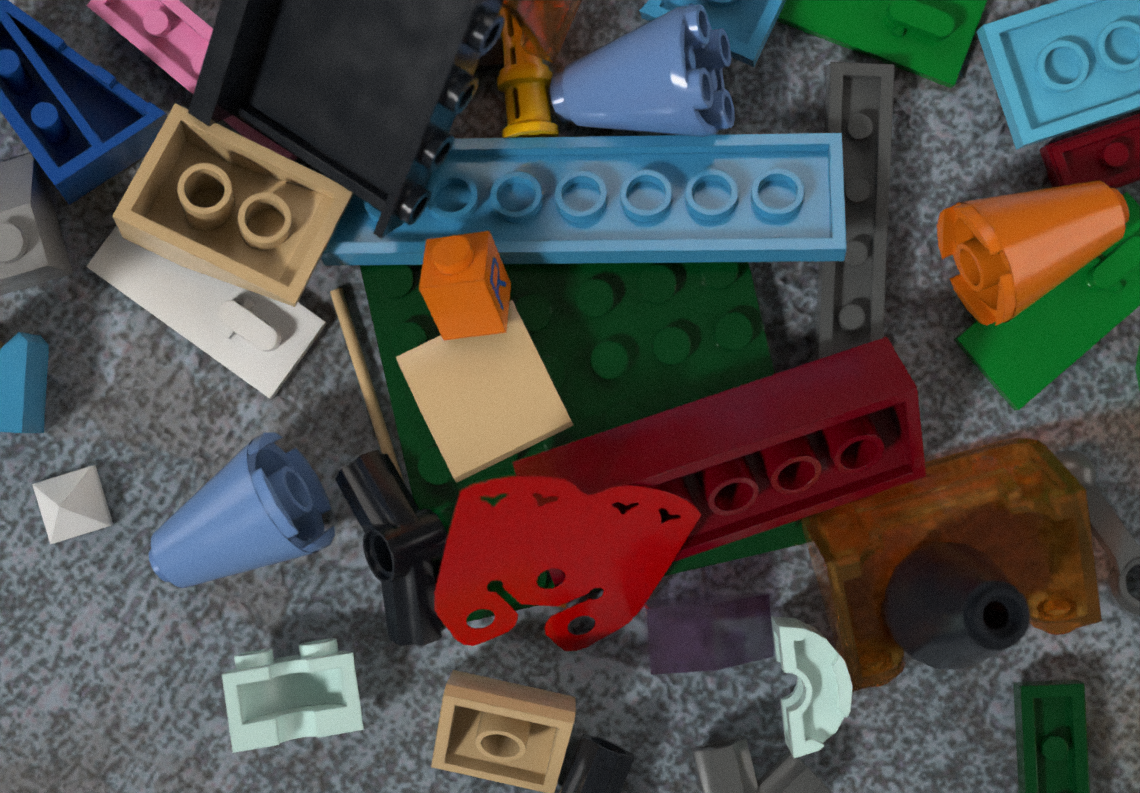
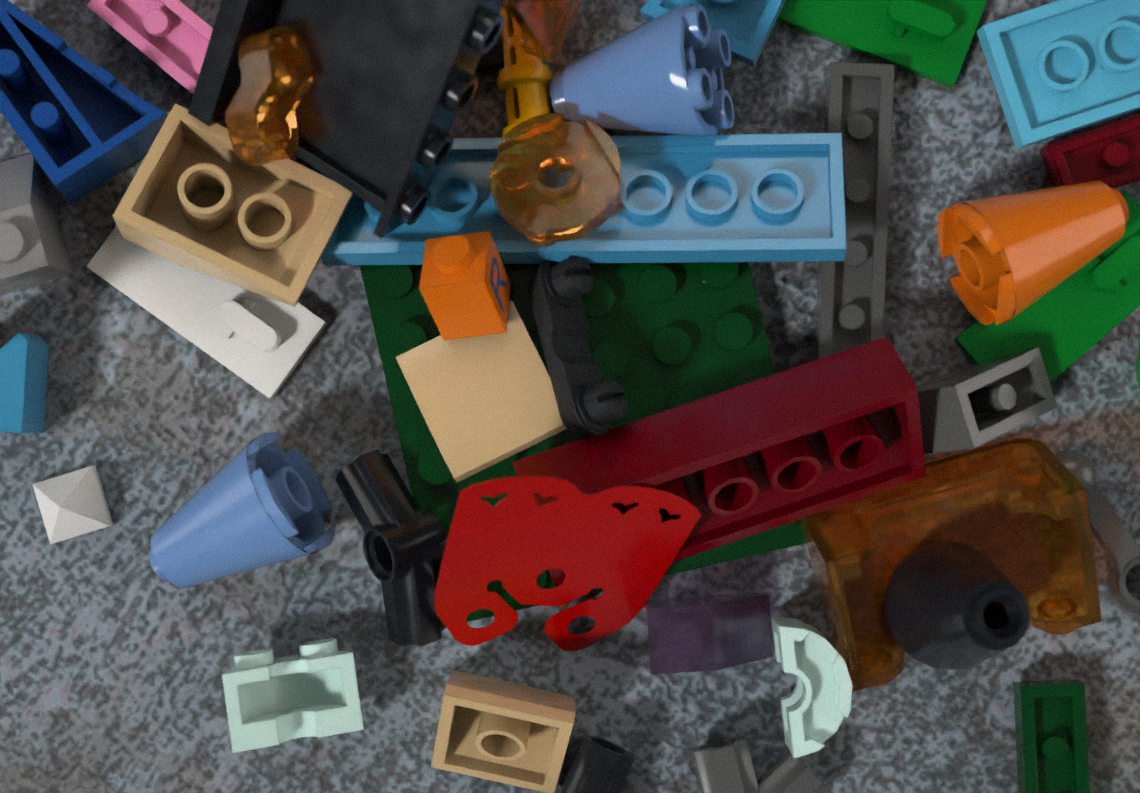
(273, 83): none -> clear orange piece
(363, 376): tan piece -> none
(561, 212): none -> clear orange plate
(582, 395): none -> black piece
(983, 401): none -> dark grey slope

